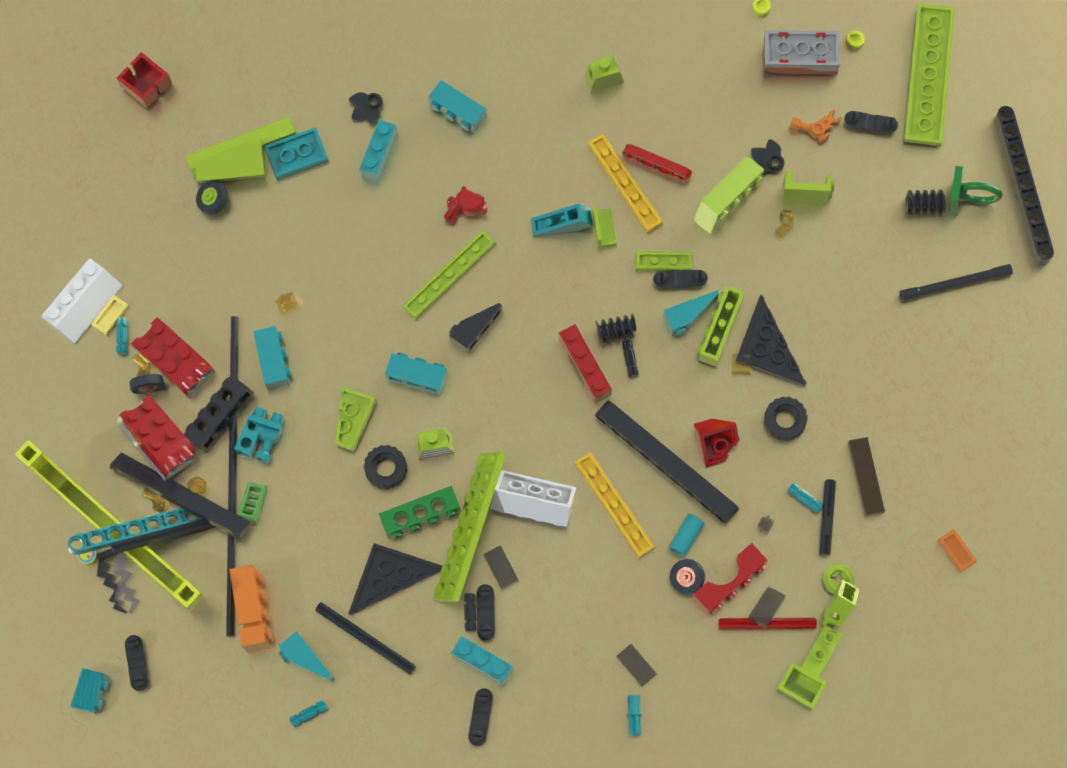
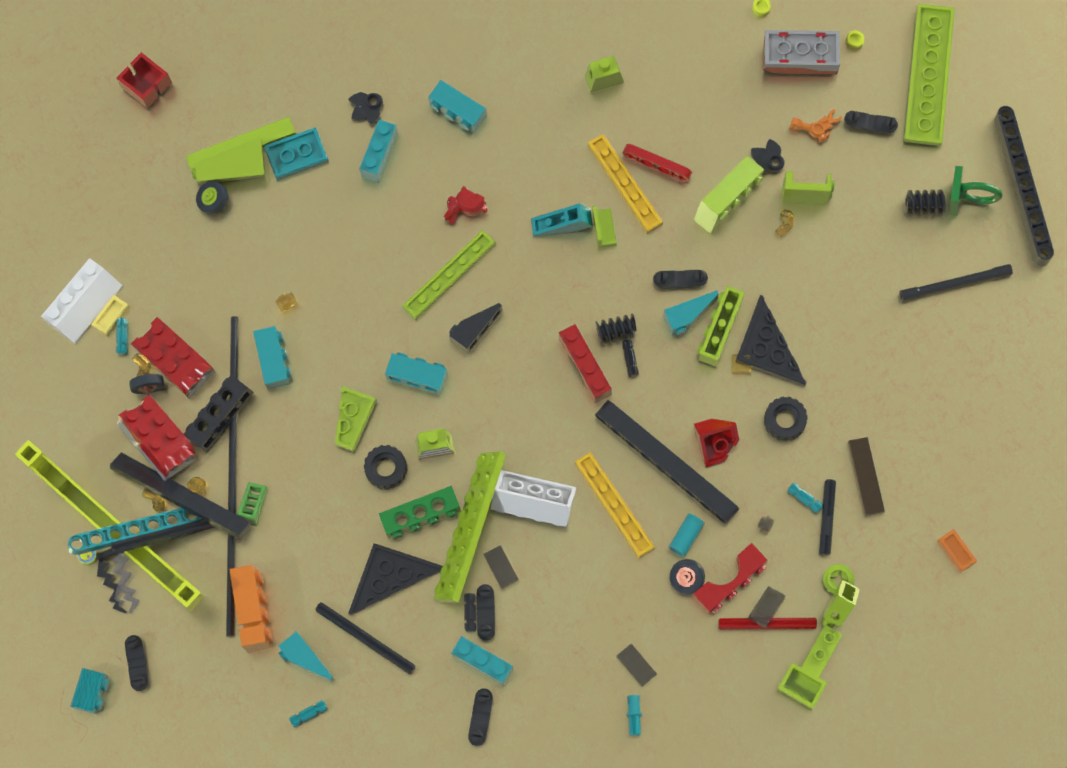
(258, 429): teal hips -> none
(663, 261): lime tile -> none

